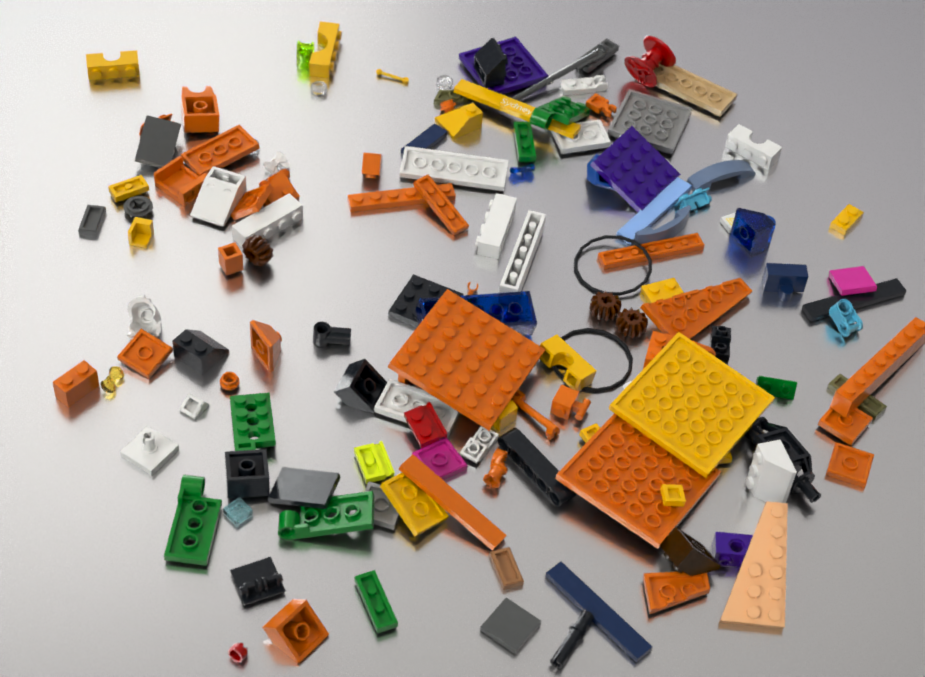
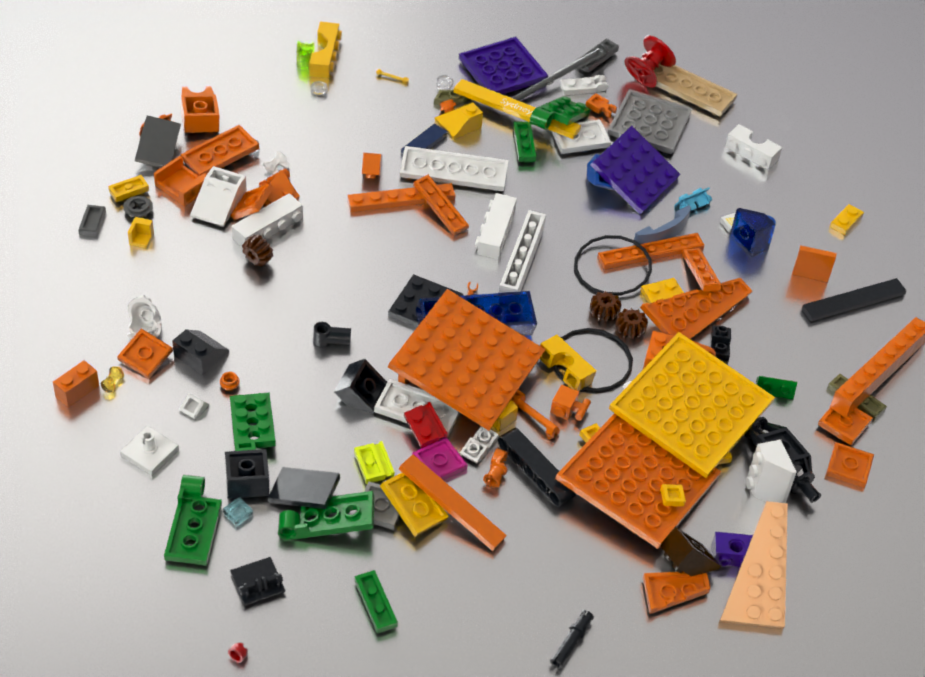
(123, 67): yellow arch -> none
(230, 258): orange brick -> none
(265, 343): orange slope -> none
(296, 629): orange slope -> none
(490, 64): black slope -> none
(506, 568): medium nougat tile -> none
(510, 625): dark grey tile -> none
(531, 167): clear blue piece -> none
(604, 616): dark blue tile -> none
(655, 209): light blue tile -> none
(701, 270): none -> orange tile
(720, 171): sand blue slope -> none
(784, 279): dark blue piece -> none
(814, 263): none -> orange tile
(845, 318): medium azure piece -> none
(852, 280): dark pink tile -> none

